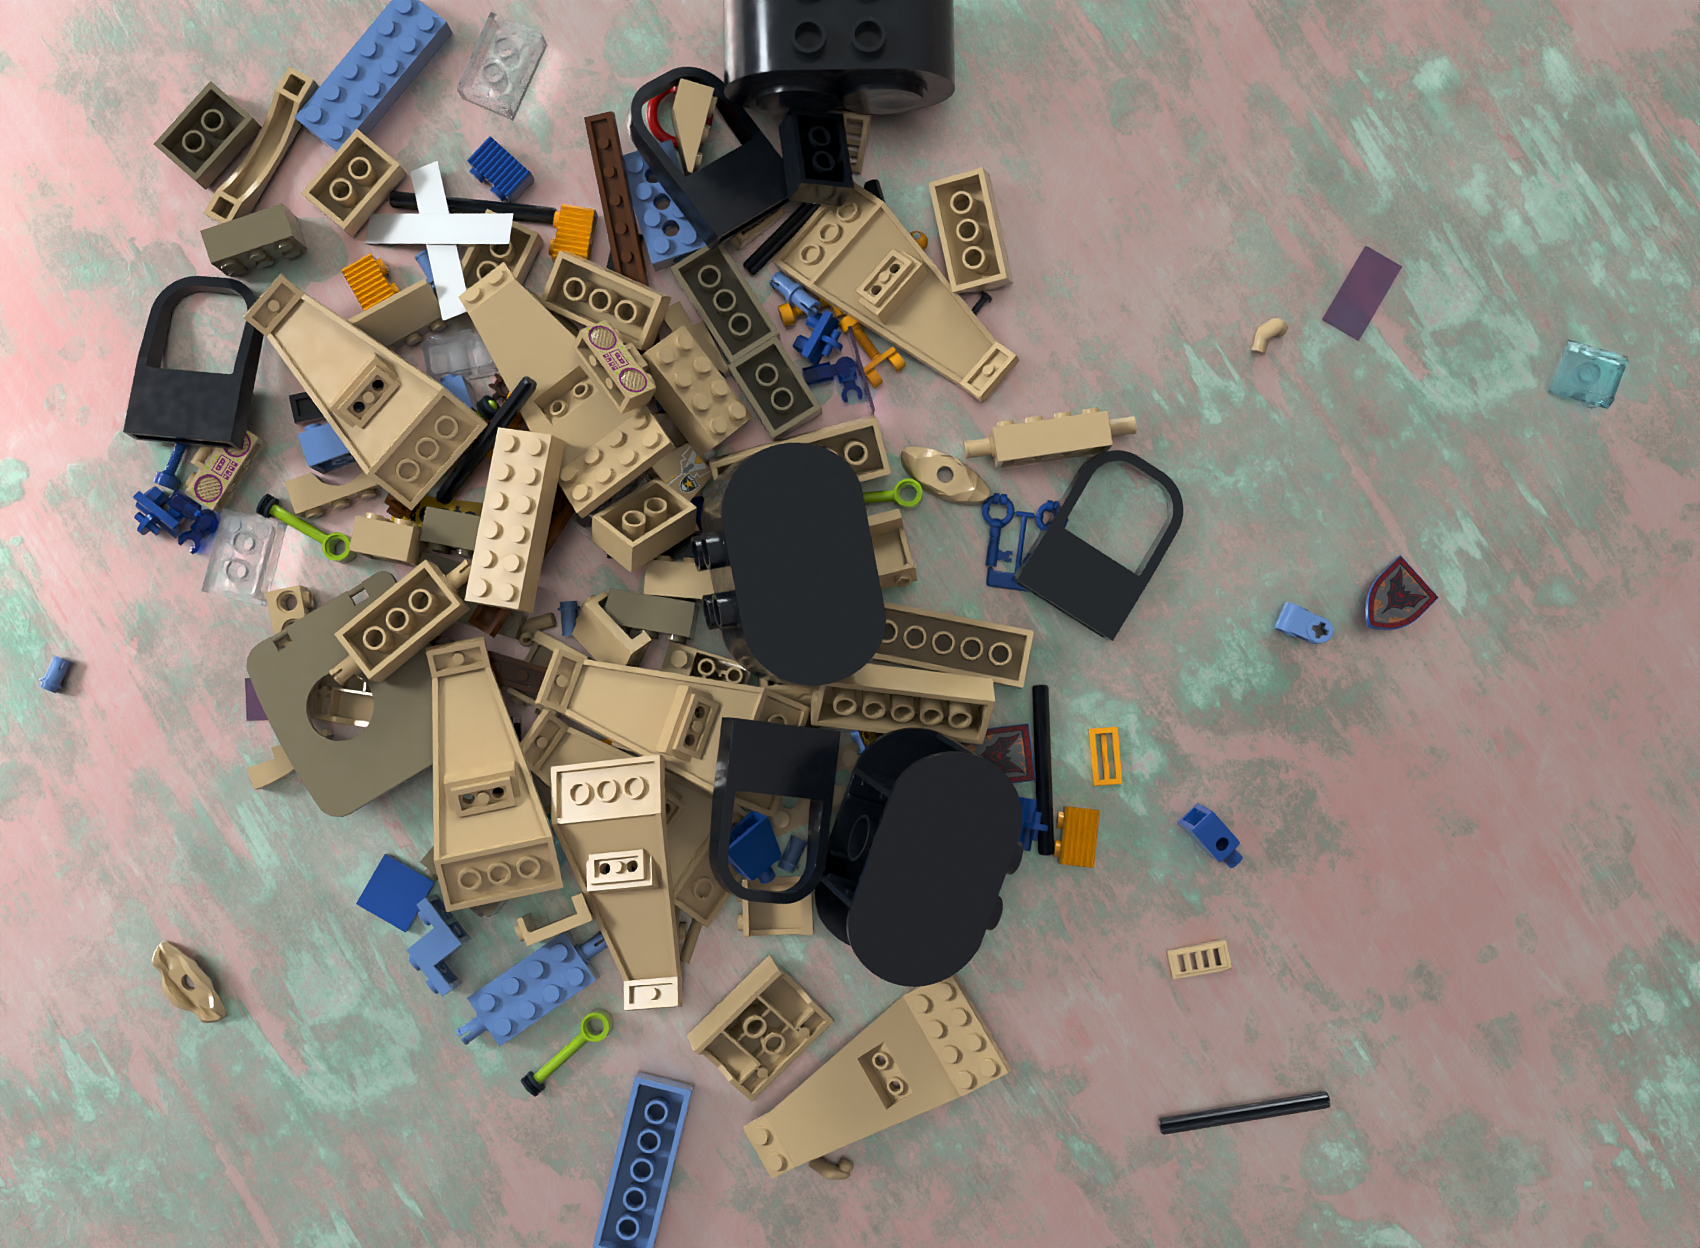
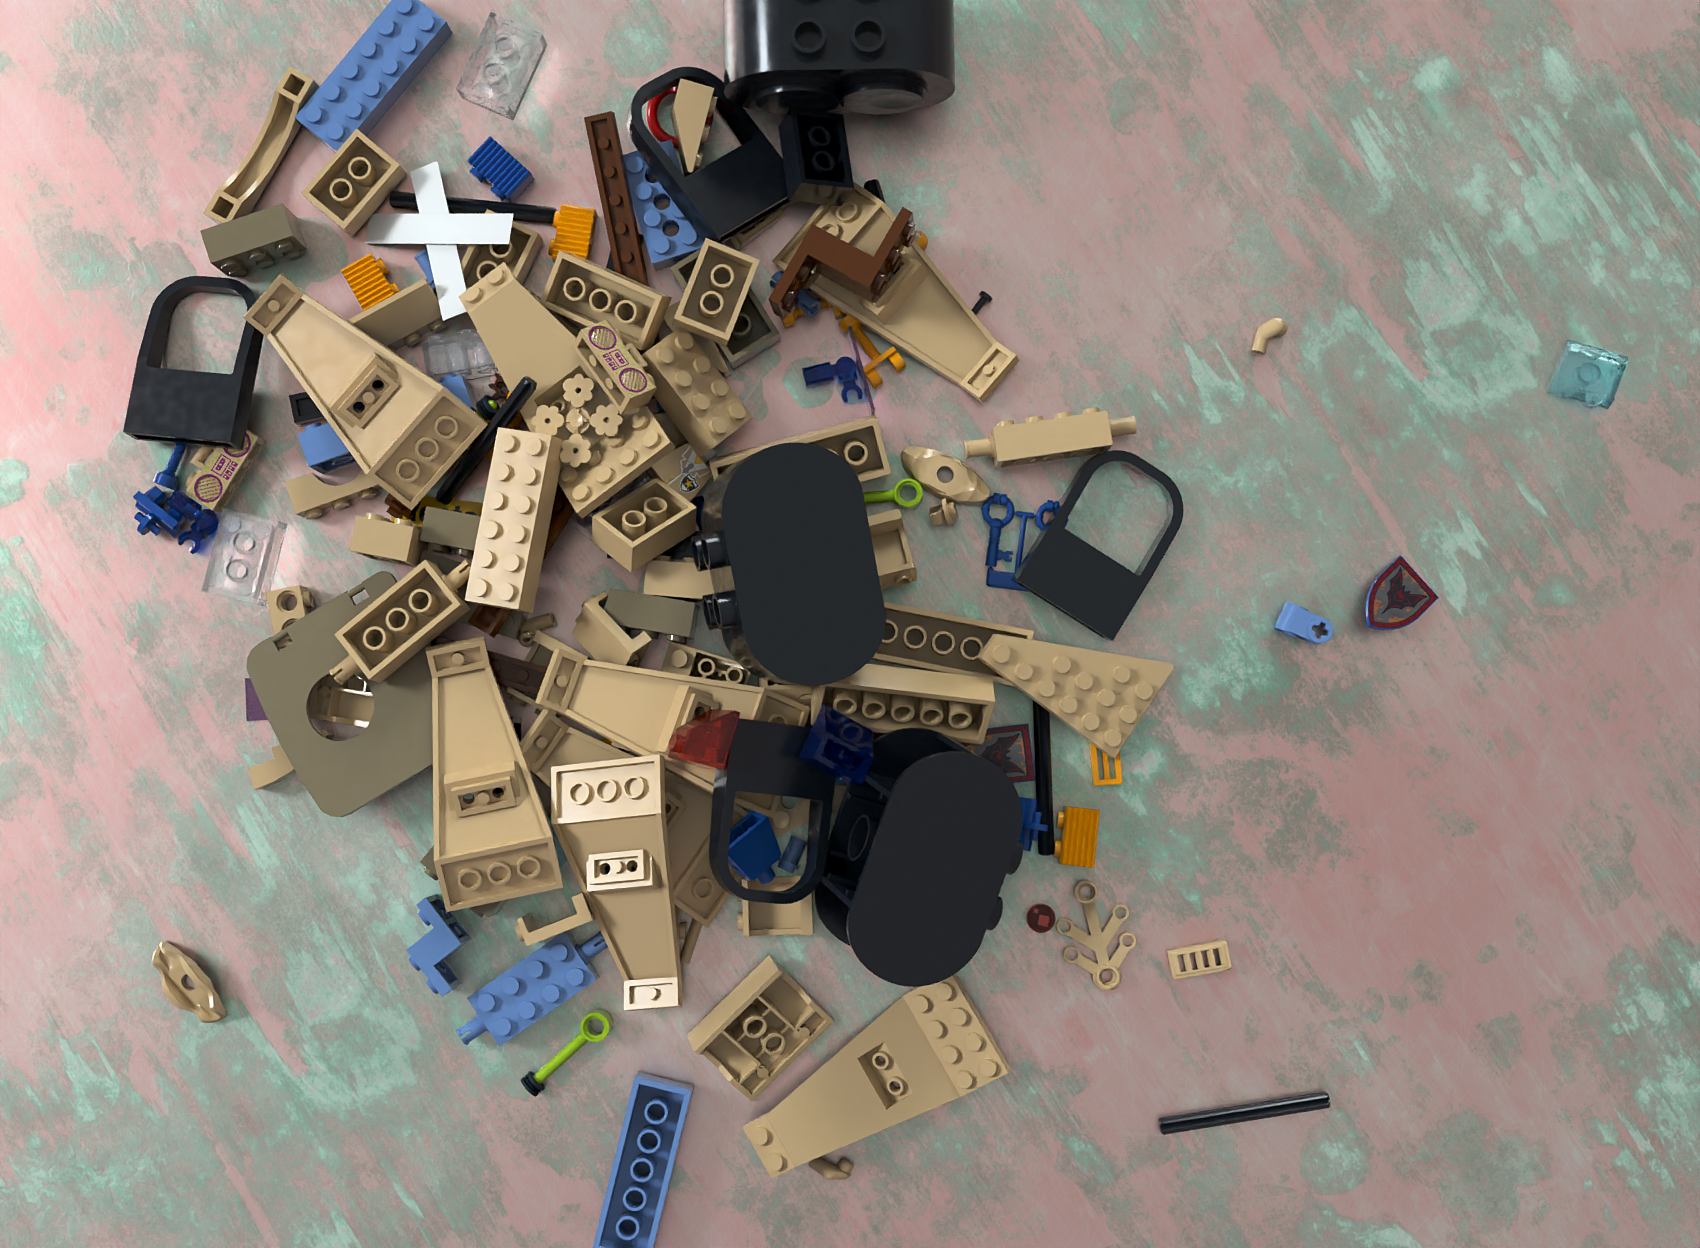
(54, 674): medium blue pin -> none
(208, 135): dark tan brick -> none
(269, 507): lime piece -> none
(395, 892): blue tile -> none
(569, 613): medium blue pin -> none
(577, 420): none -> tan plant
(705, 739): none -> clear red slope
(715, 292): none -> tan brick
(775, 389): dark tan brick -> none
(779, 237): black axle -> none
(822, 339): blue hips -> none
(839, 746): none -> clear blue slope
(842, 264): none -> reddish brown bracket
(864, 132): tan slope -> none
(943, 513): none -> tan plate
(970, 232): tan slope -> none
(1040, 917): none -> clear red tile
(1084, 688): none -> tan wing
(1098, 940): none -> tan plant
(1211, 835): blue torso -> none
(1362, 293): clear purple piece -> none

